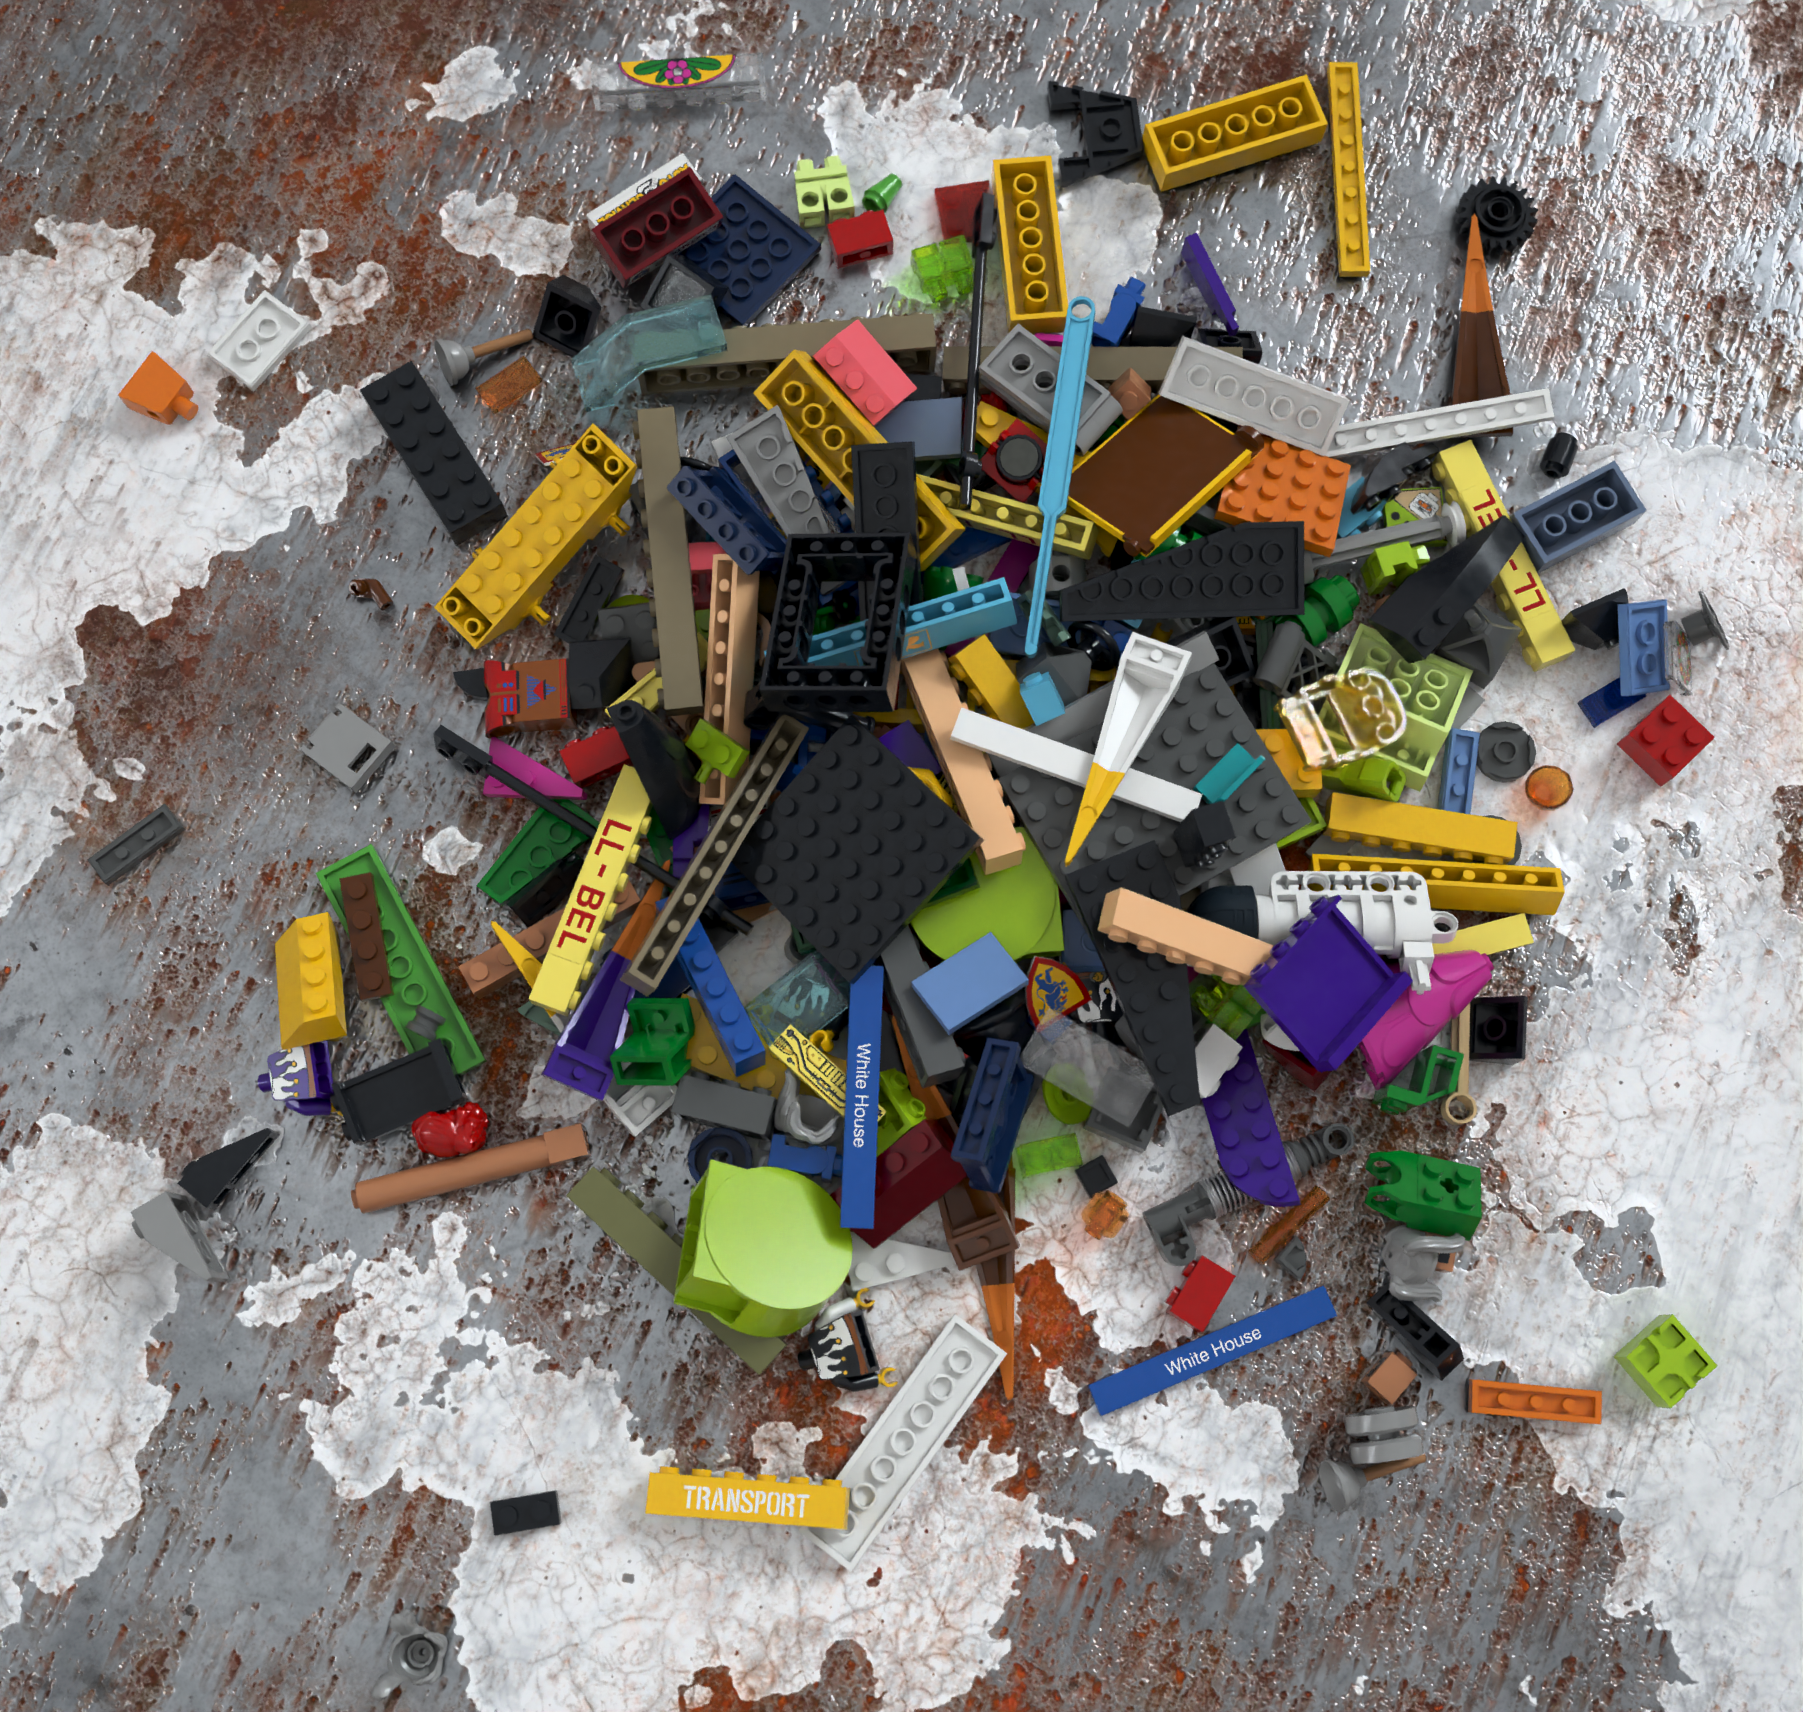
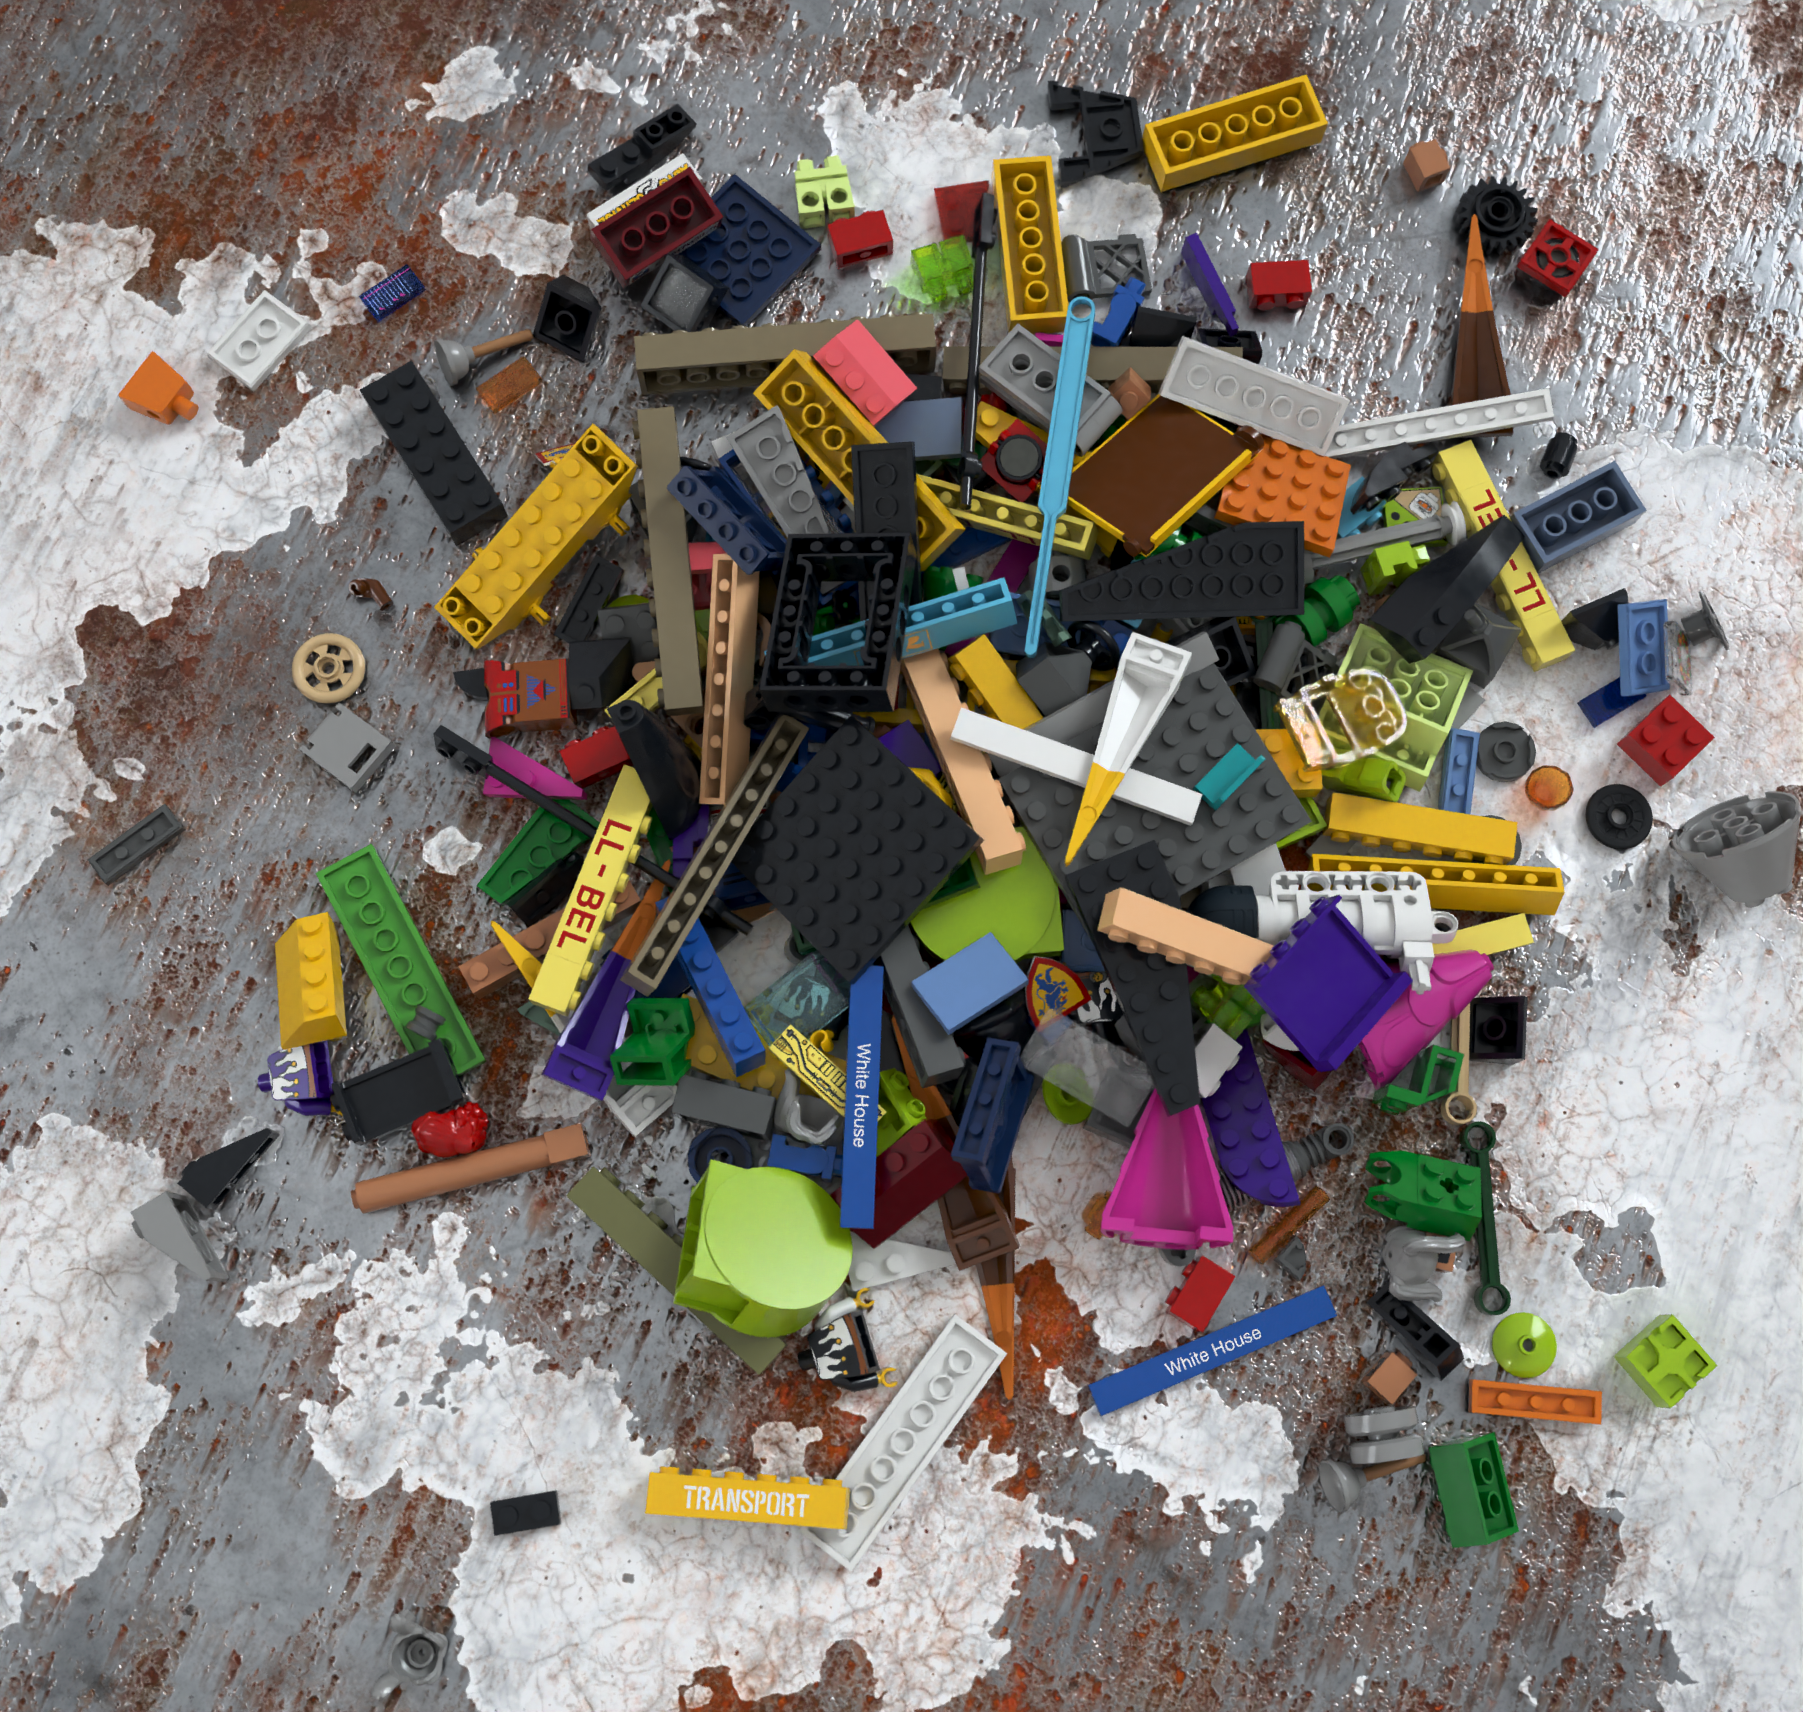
(320, 645): none -> tan plate
(366, 937): reddish brown plate -> none
(392, 293): none -> clear blue tile
(644, 150): none -> black slope
(645, 343): clear light blue windscreen -> none
(678, 82): clear brick -> none
(715, 751): lime plate -> none
(882, 194): bright green cone -> none
(1041, 697): medium azure brick -> none
(1049, 1155): clear neon green hips -> none
(1082, 265): none -> dark grey piece
(1096, 1176): black tile -> none
(1168, 1185): none -> dark pink cone
(1204, 835): black brick -> none
(1278, 284): none -> red brick
(1348, 169): yellow plate -> none
(1426, 164): none -> nougat brick
(1473, 1490): none -> green slope
(1486, 1228): none -> dark green piece
(1509, 1350): none -> lime dish
(1555, 262): none -> red piece
(1628, 800): none -> black wheel
(1745, 845): none -> light grey cone

